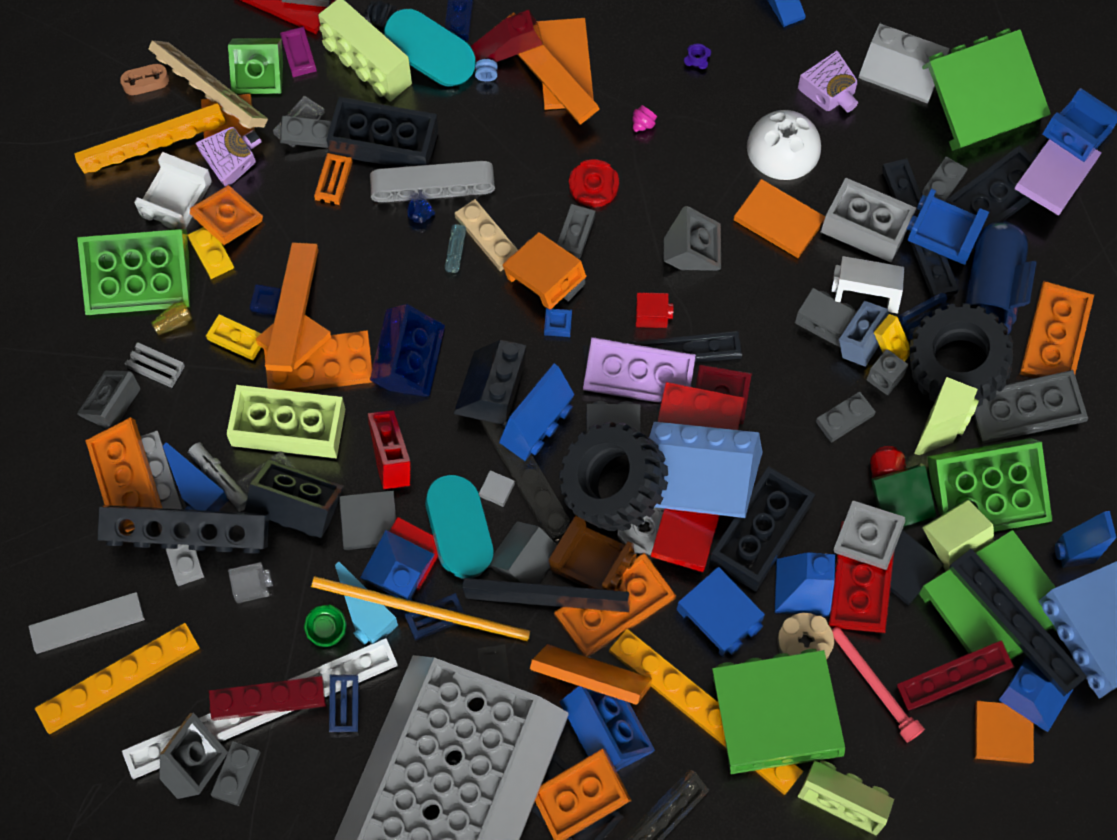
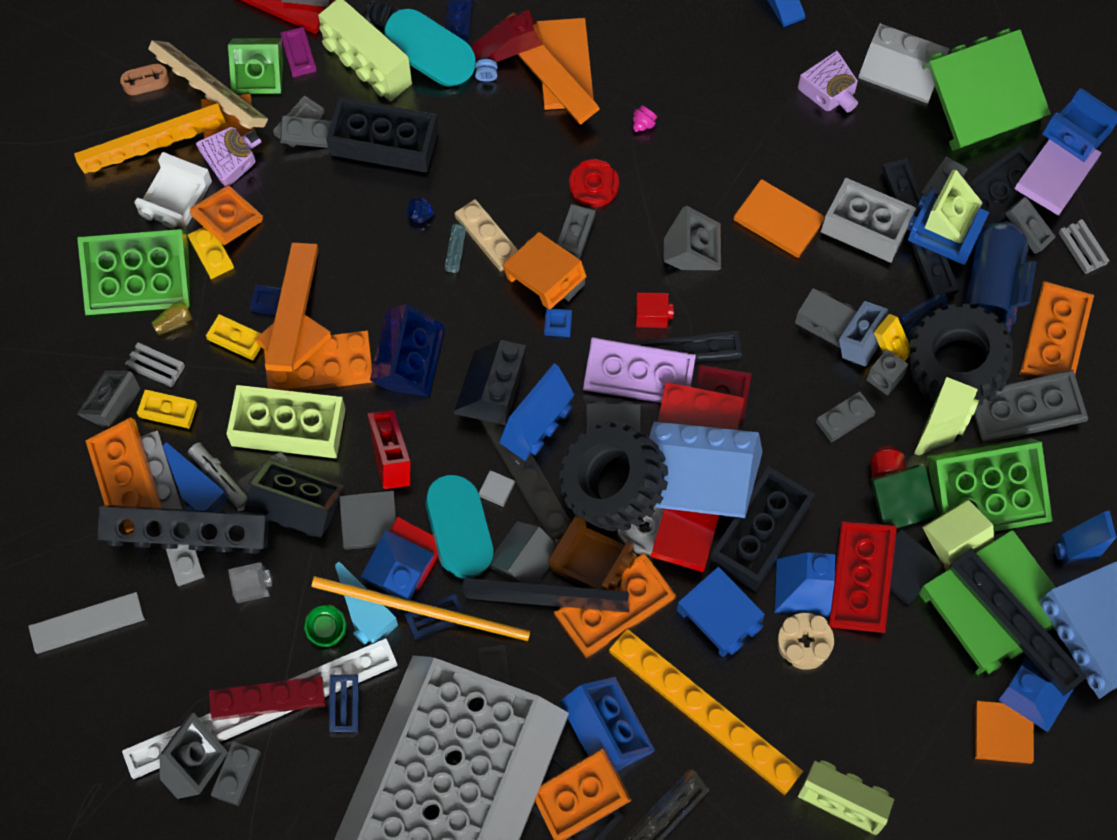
(117, 678): light orange plate -> none
(167, 409): none -> yellow plate
(342, 182): orange tile -> none
(432, 181): light grey beam -> none
(591, 674): orange tile -> none
(697, 50): dark purple plate -> none
(778, 711): bright green panel -> none
(784, 145): white piece -> none
(869, 278): white panel -> none
(869, 535): light grey plate -> none
(909, 727): coral piece -> none
(954, 209): none -> yellowish green slope
(955, 675): dark red plate -> none
(1031, 223): none -> dark grey plate
(1086, 243): none -> light grey tile

